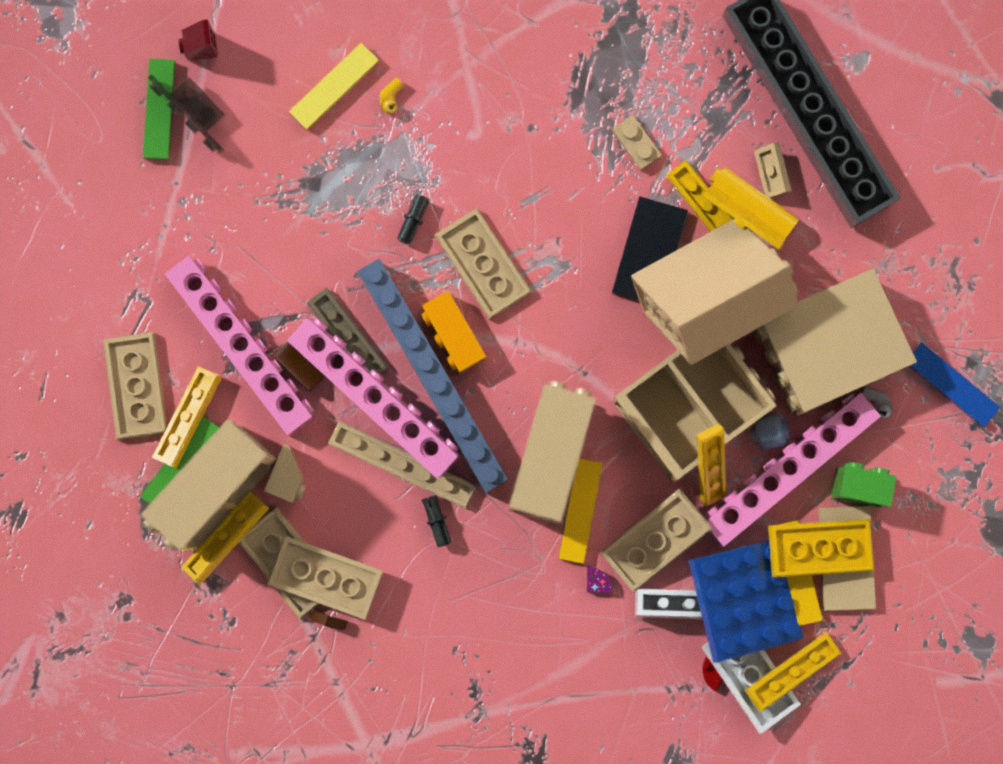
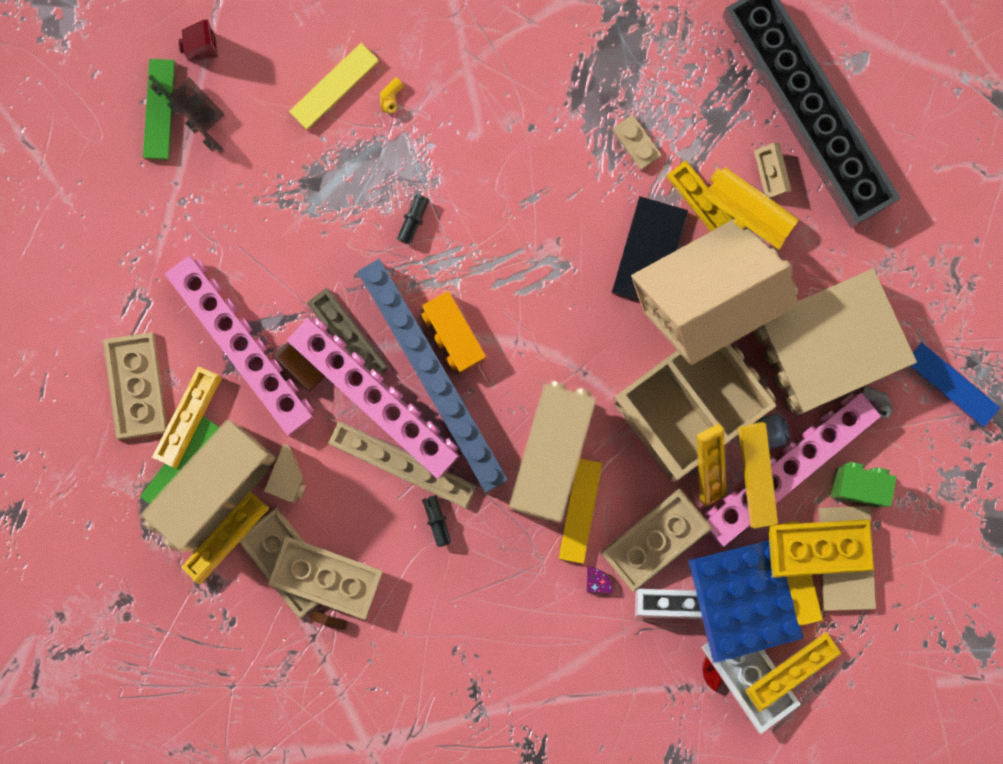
(483, 263): tan tile -> none
(758, 475): none -> yellow tile

